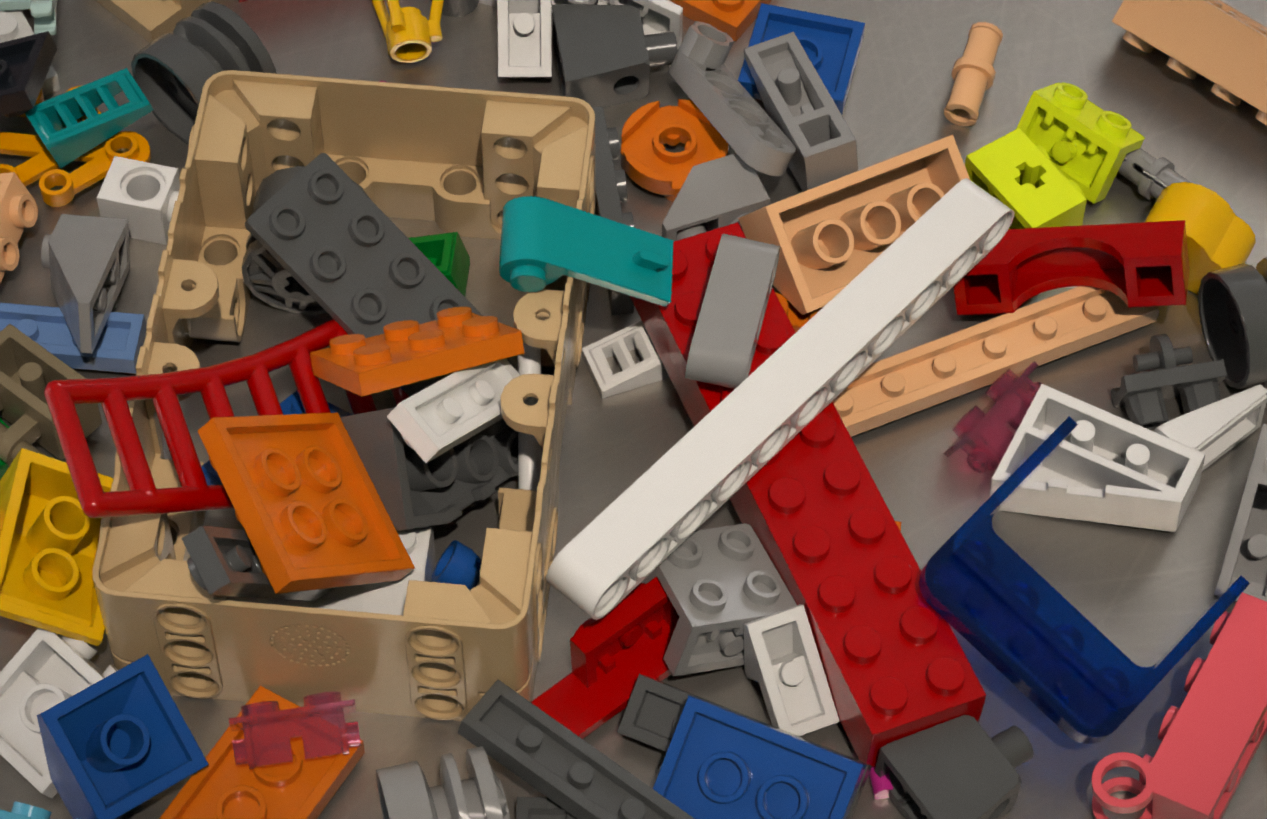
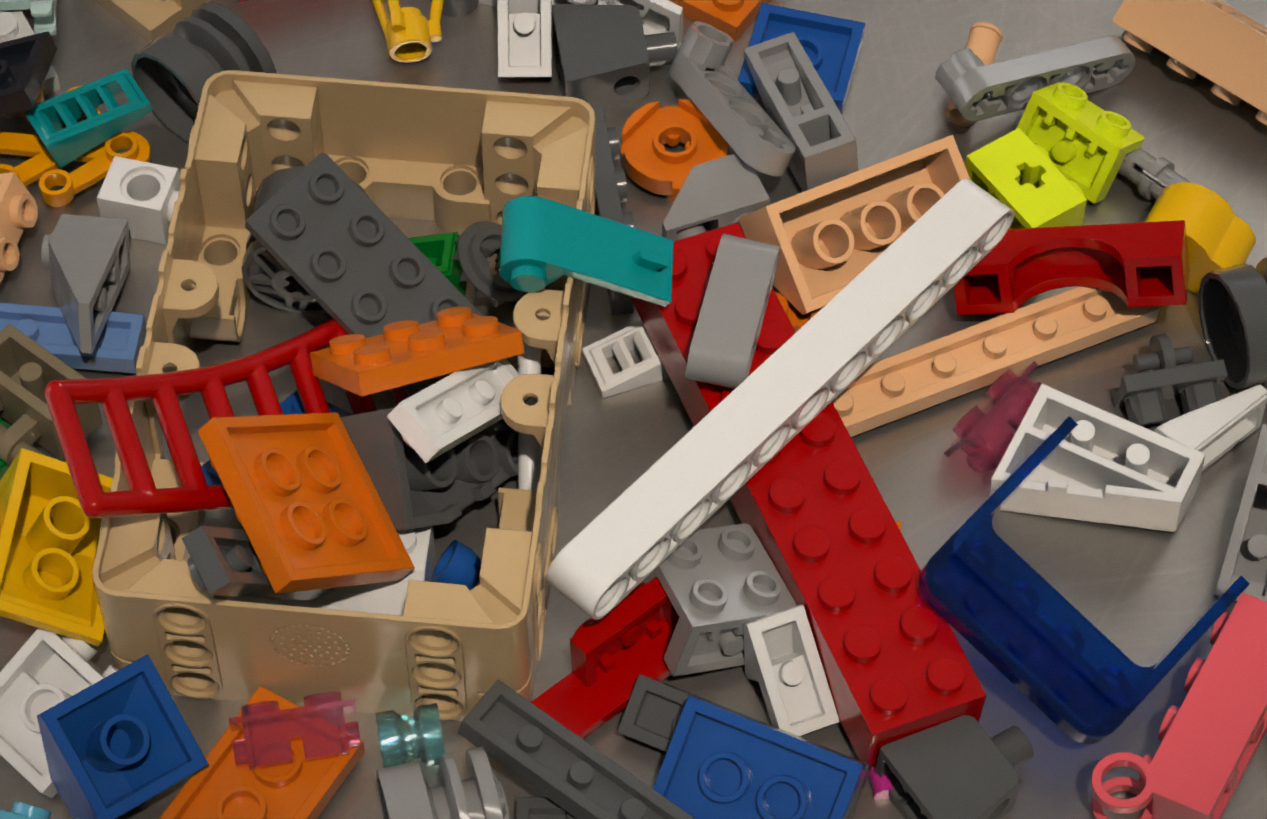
(411, 737): none -> clear light blue wheel
(474, 247): none -> dark grey gear
(1007, 86): none -> light grey beam

